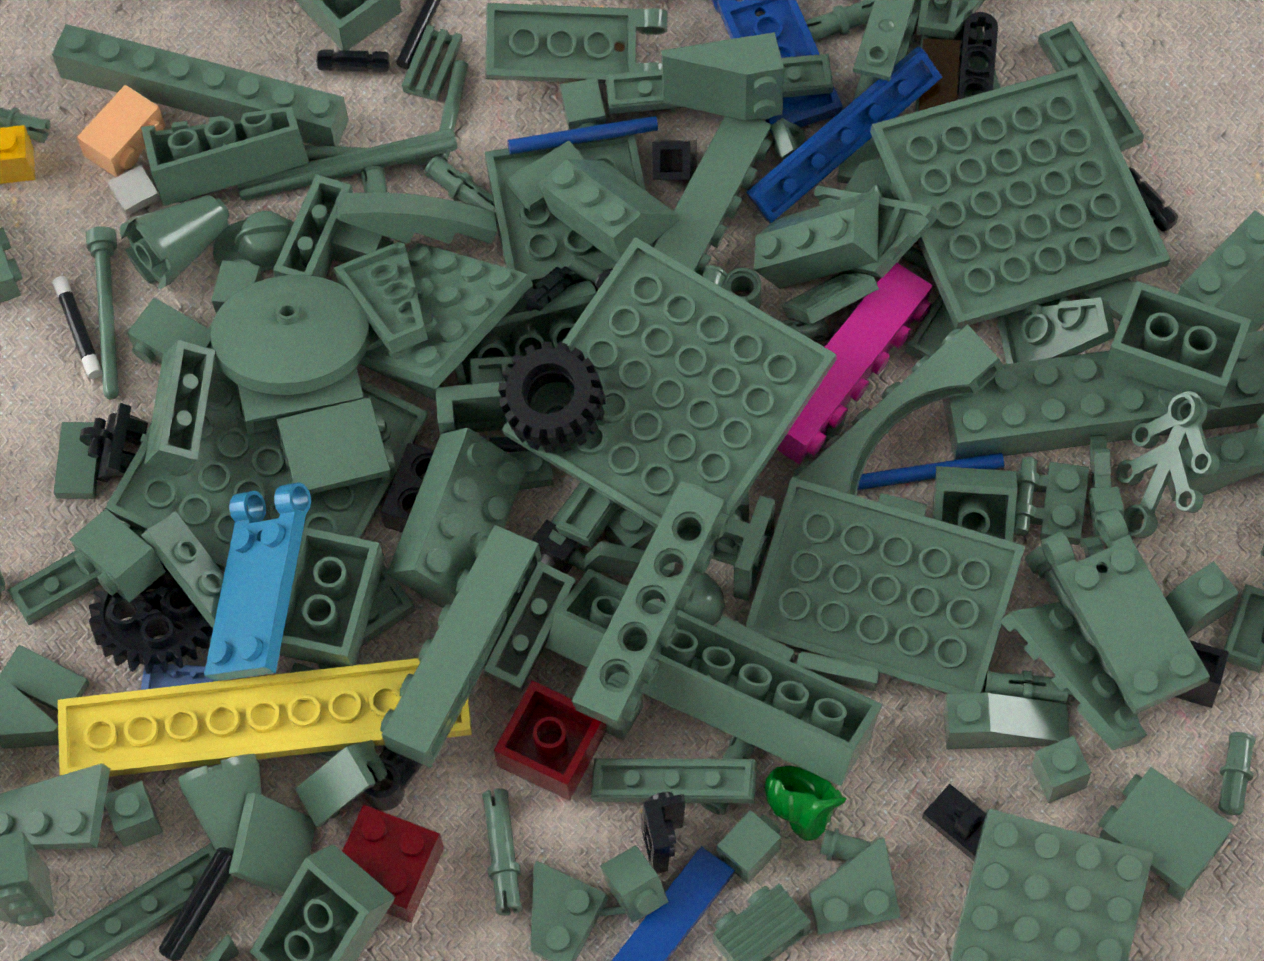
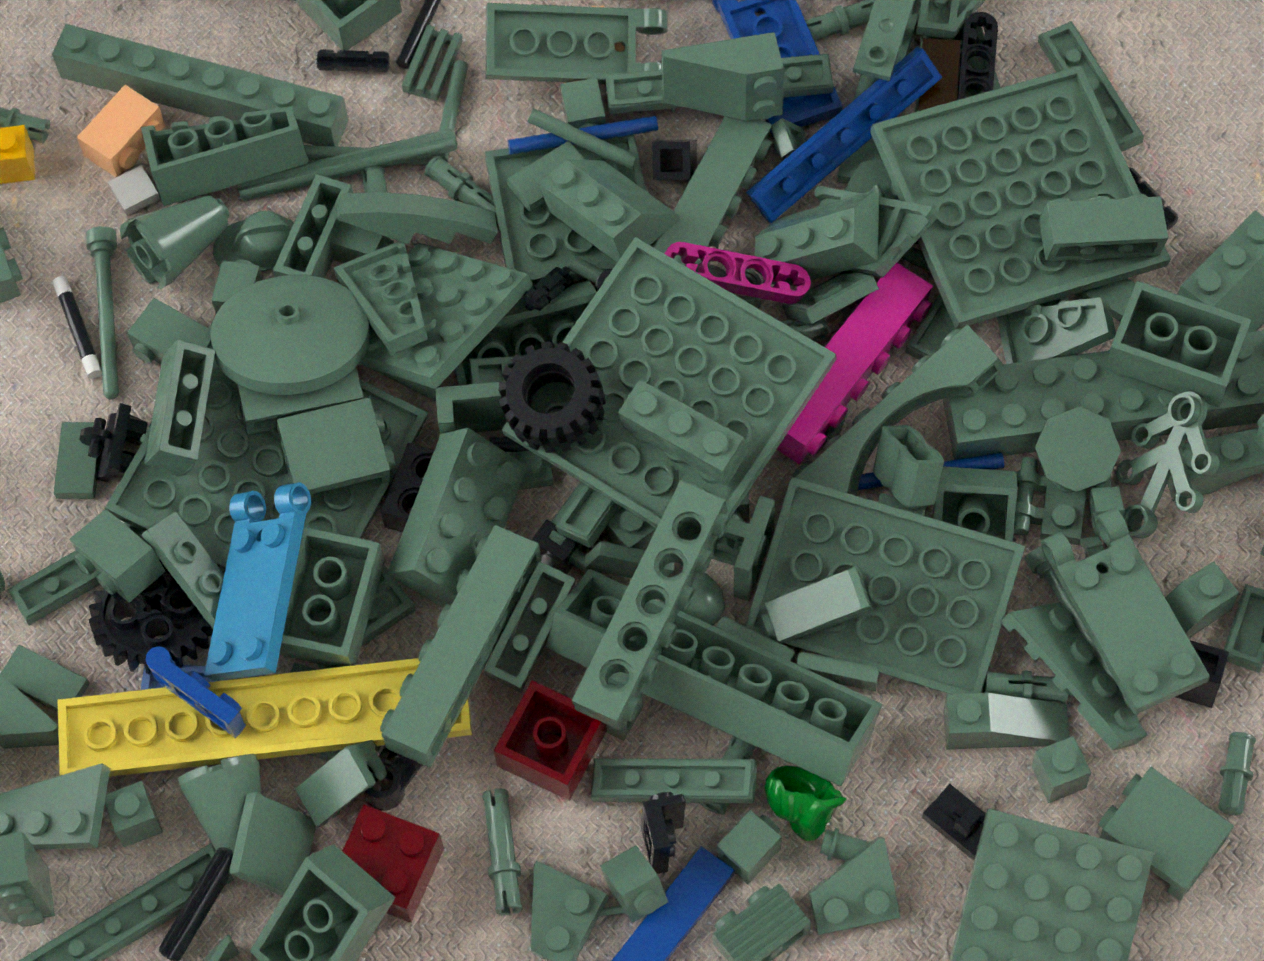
(195, 692): none -> blue plate
(582, 138): none -> sand green bar
(683, 432): none -> sand green brick
(735, 268): none -> dark pink beam
(817, 606): none -> sand green slope
(908, 466): none -> sand green brick
(1077, 449): none -> sand green piece
(1103, 228): none -> sand green brick

